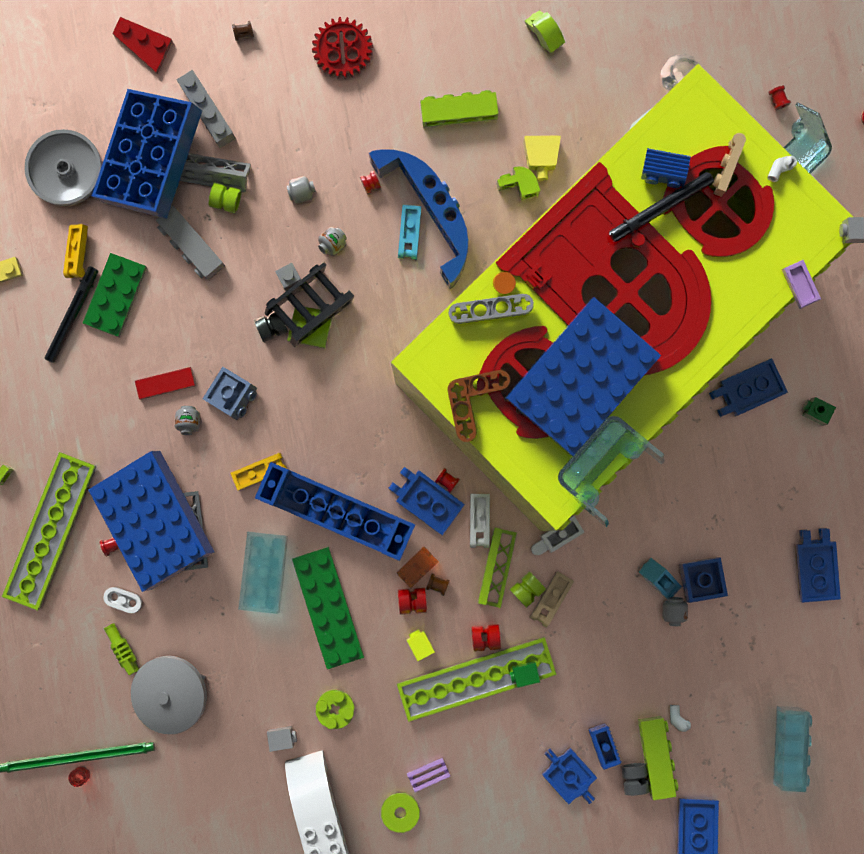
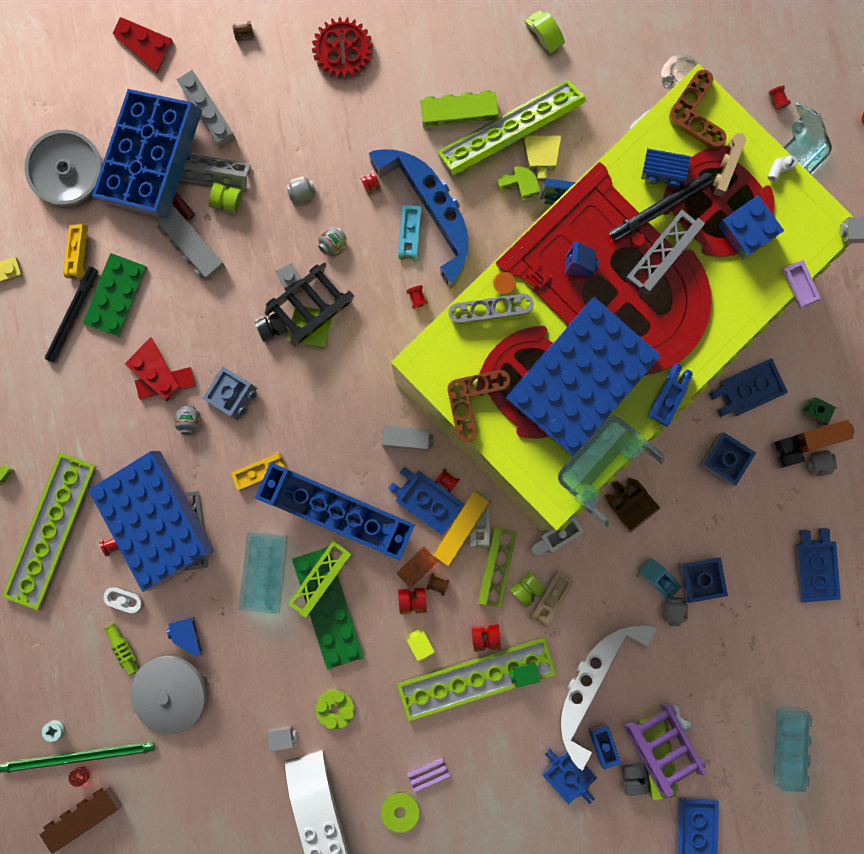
(57, 729): none -> light aqua wheel
(80, 820): none -> reddish brown brick
(153, 370): none -> red wing
(182, 207): none -> dark red axle
(185, 635): none -> blue slope
(323, 586): none -> lime fence
(406, 438): none -> light grey brick
(417, 297): none -> red bush
(462, 528): none -> yellow tile
(511, 127): none -> lime piece
(554, 189): none -> tile
(581, 260): none -> blue slope
(605, 652): none -> white slope
(631, 503): none -> reddish brown plate
(656, 766): none -> medium lavender fence
(670, 396): none -> blue hinge
(674, 252): none -> light grey fence
(691, 116): none -> dark orange beam
(727, 459): none -> blue brick
(750, 227): none -> blue brick
(792, 457): none -> black wheel
(822, 463): none -> light grey head
(825, 436): none -> orange brick

